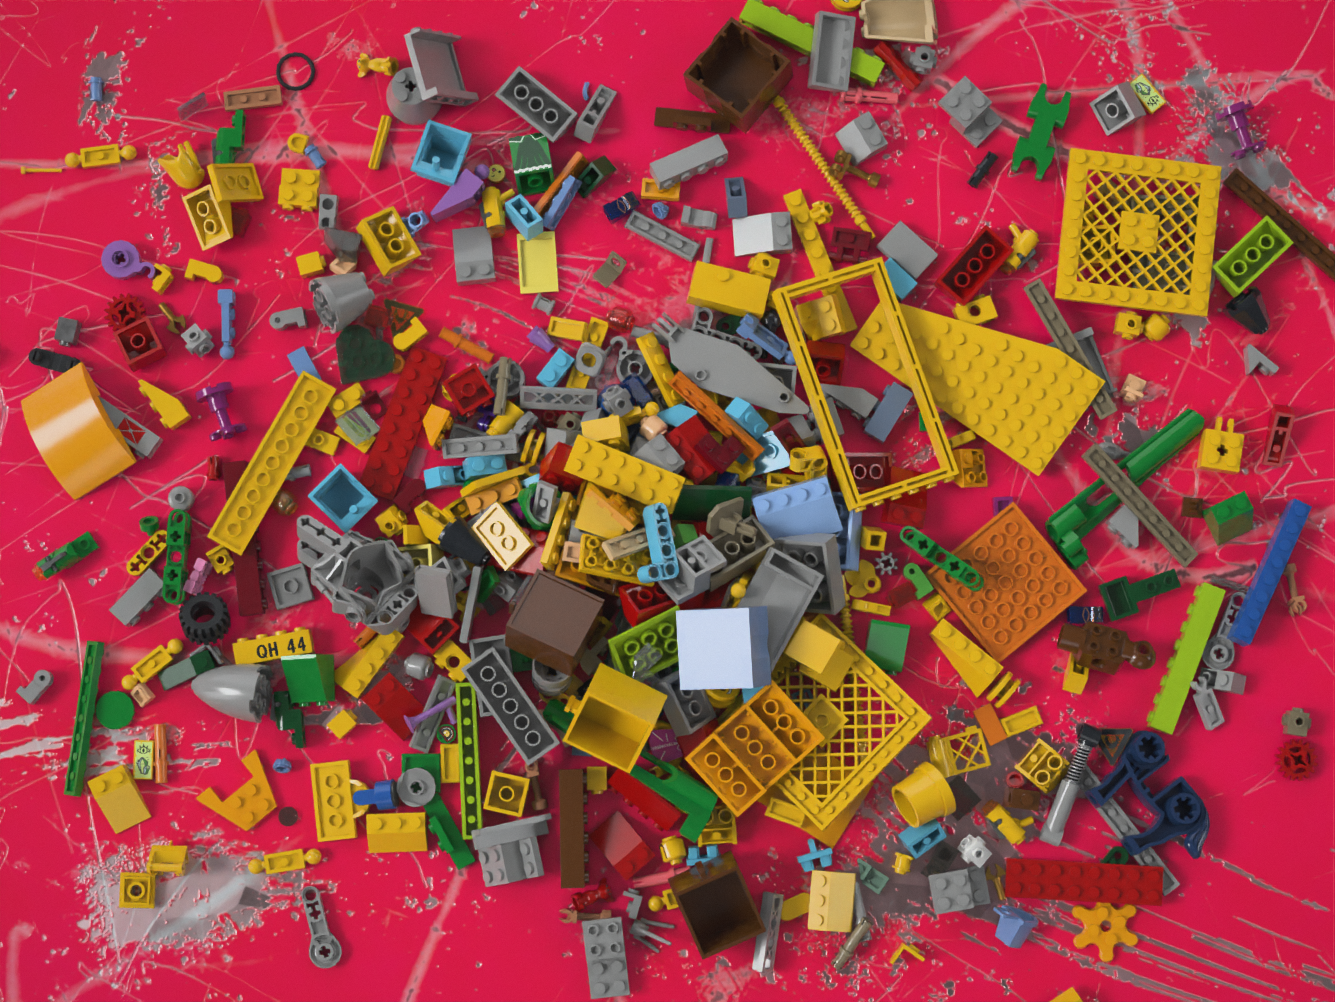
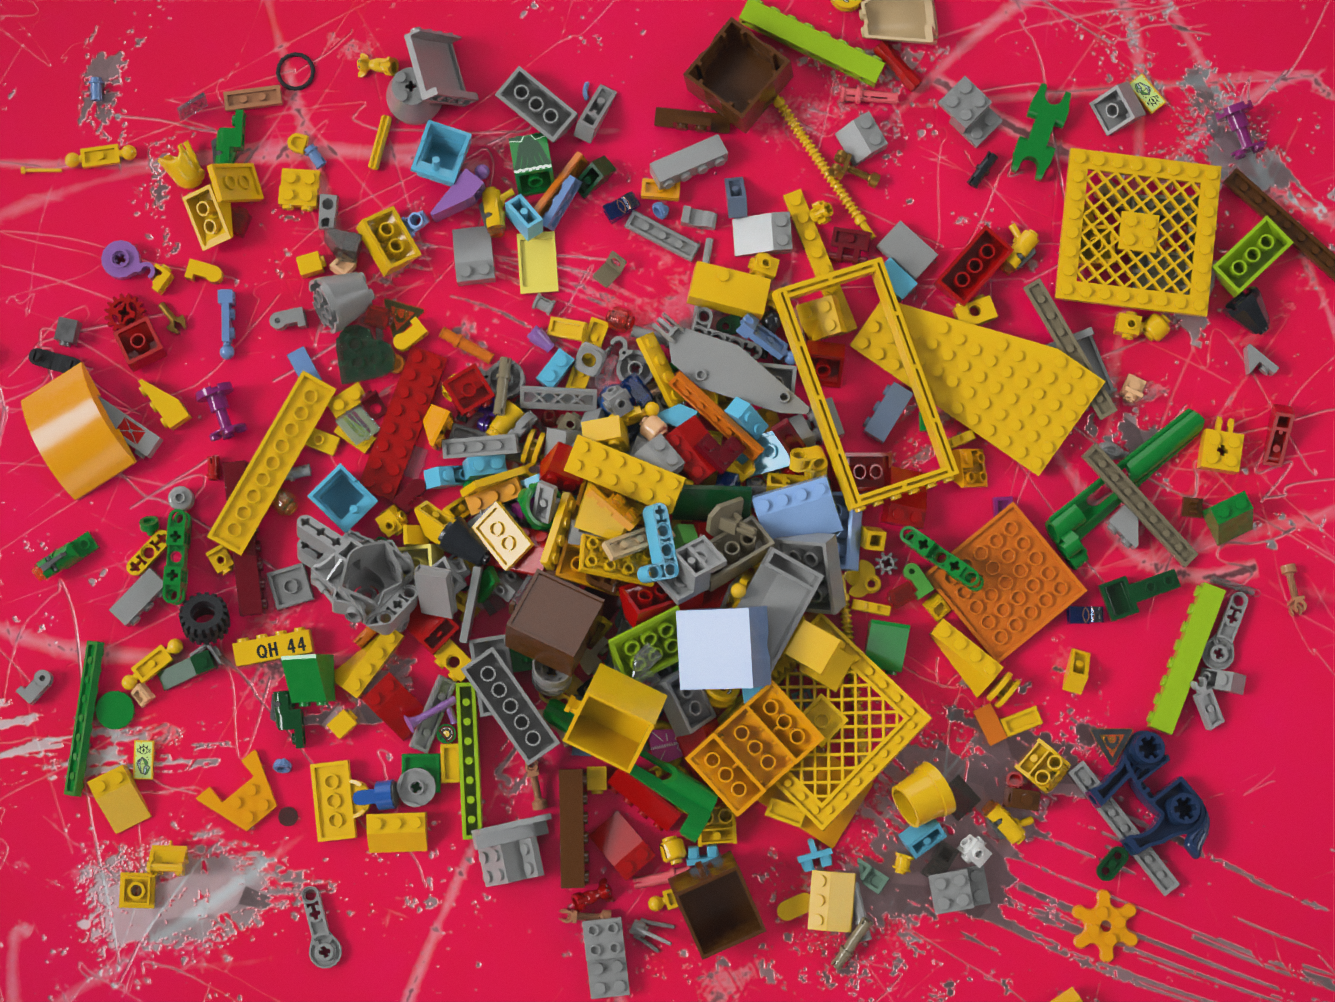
(160, 753): orange pin -> none
(197, 340): light grey brick -> none
(197, 576): bright pink piece -> none
(236, 690): light grey cylinder -> none
(284, 861): yellow plate -> none
(419, 666): light grey head -> none
(448, 833): green bracket -> none
(497, 173): light yellow tile -> none
(507, 793): yellow brick -> none
(571, 551): light nougat plate -> none
(633, 906): light grey bracket -> none
(767, 941): light grey fence -> none
(831, 52): light grey slope -> none
(854, 399): light grey slope -> none
(912, 949): yellow bracket -> none
(923, 66): light grey brick -> none
(942, 754): yellow piece -> none
(997, 880): pearl gold bar -> none
(1014, 925): medium blue container -> none
(1054, 826): piece -> none
(1084, 881): red plate -> none
(1104, 647): reddish brown brick -> none
(1269, 572): blue brick -> none
(1289, 722): dark tan brick -> none
(1301, 754): red gear -> none

